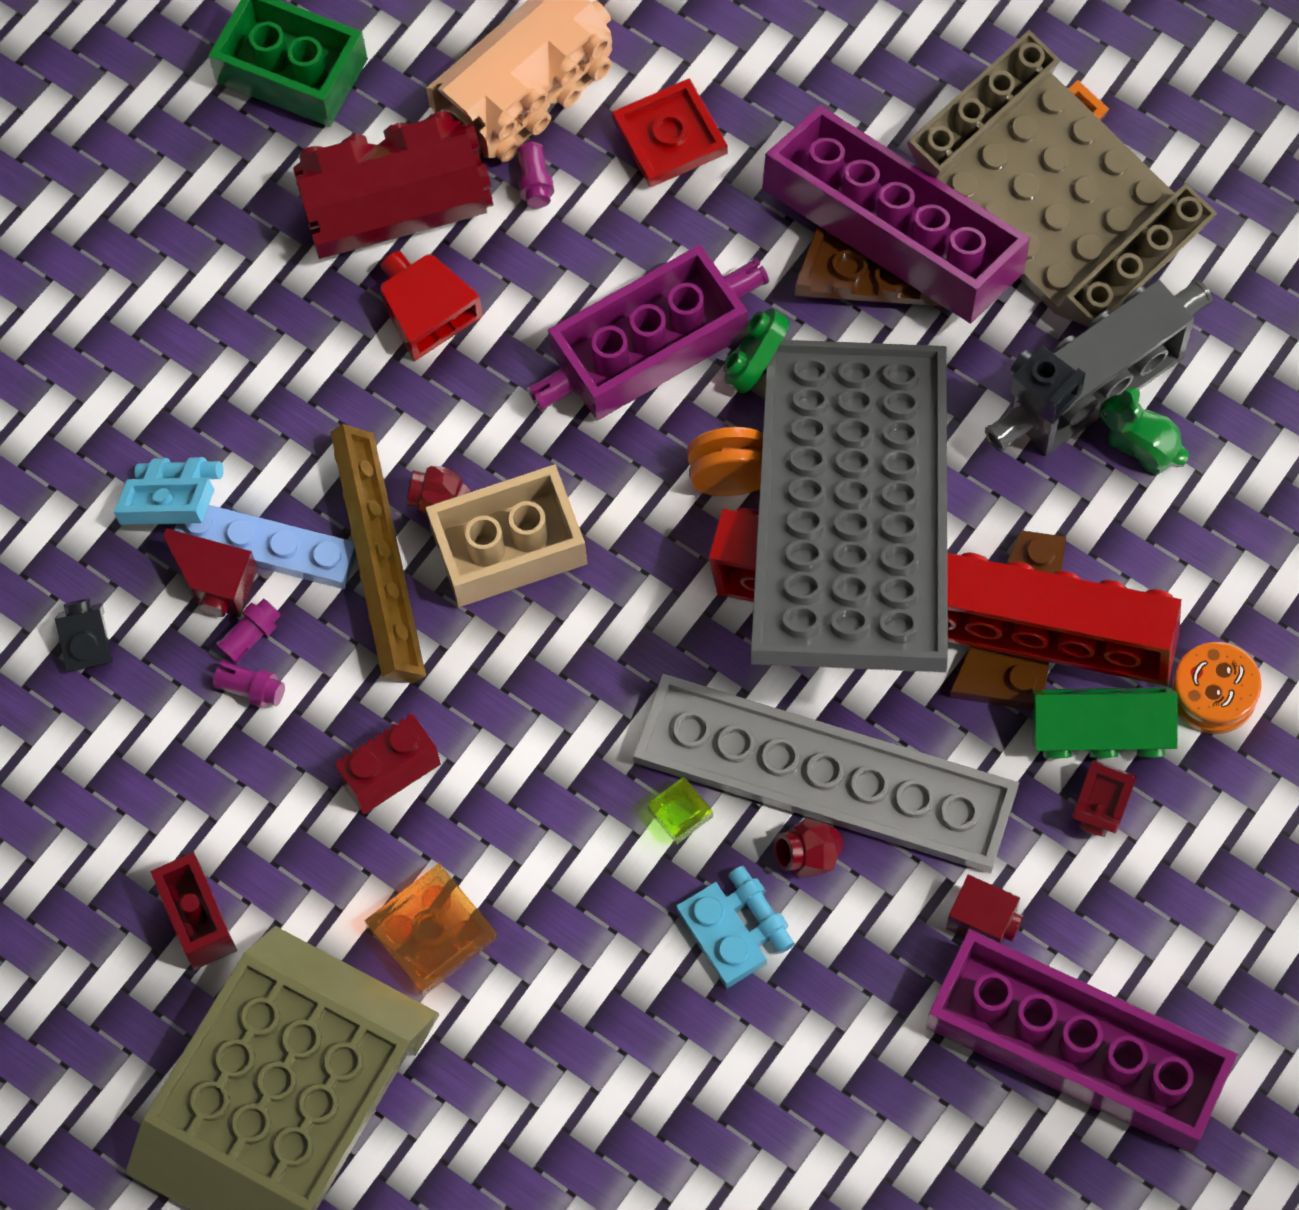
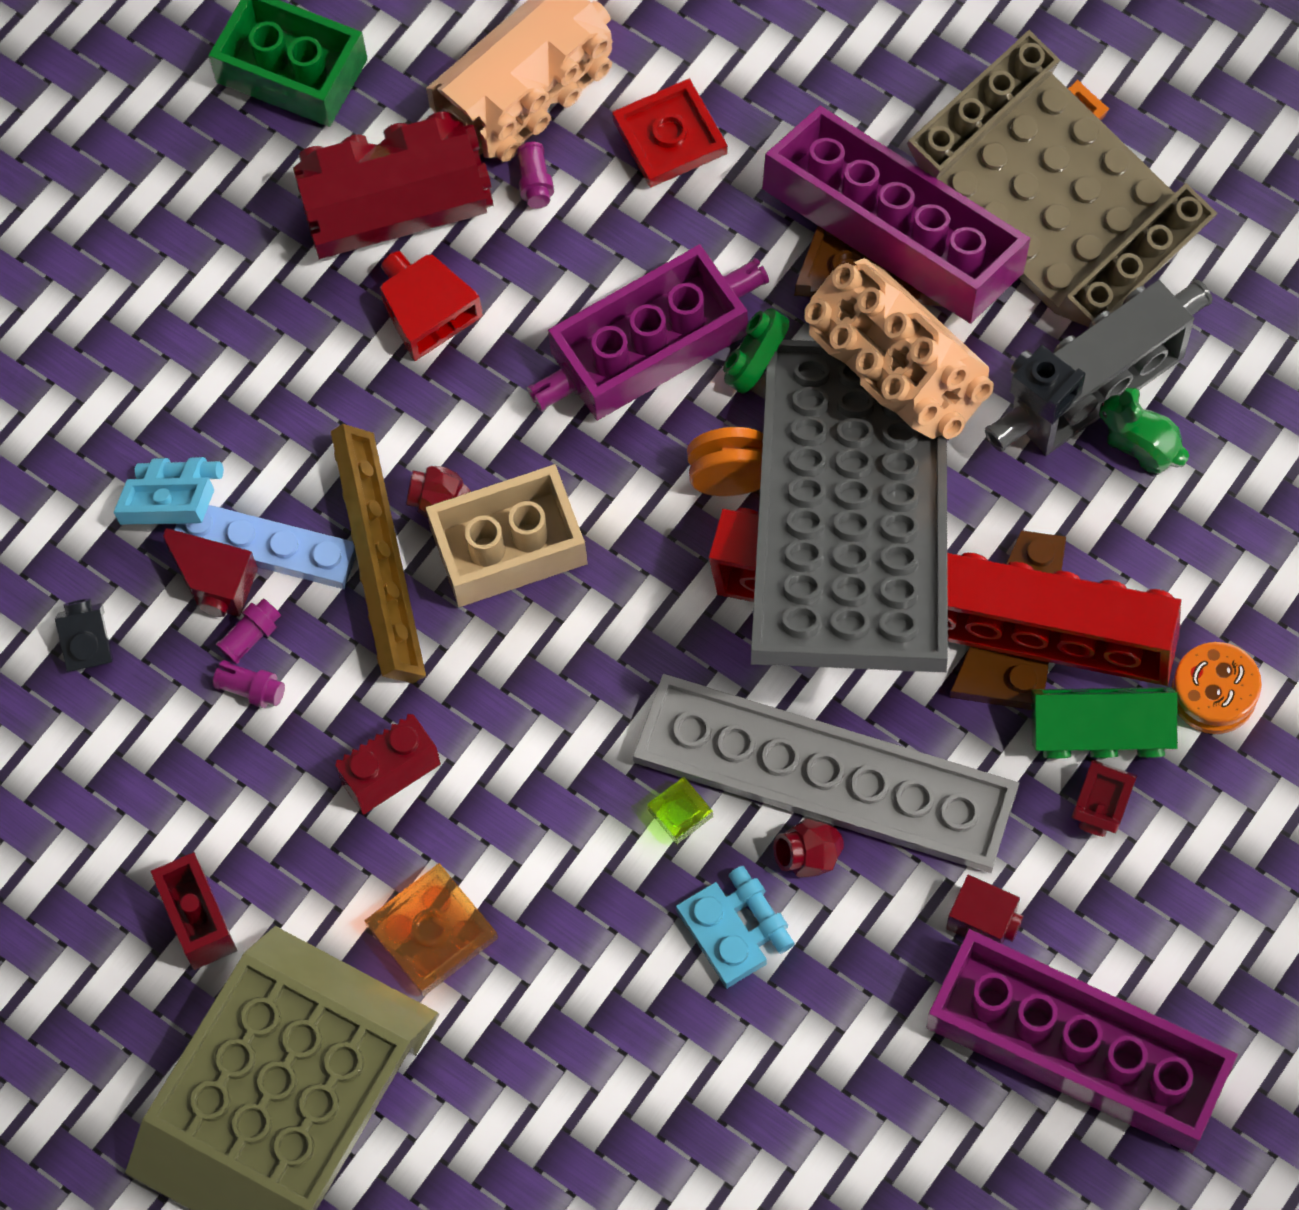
(898, 349): none -> light nougat brick

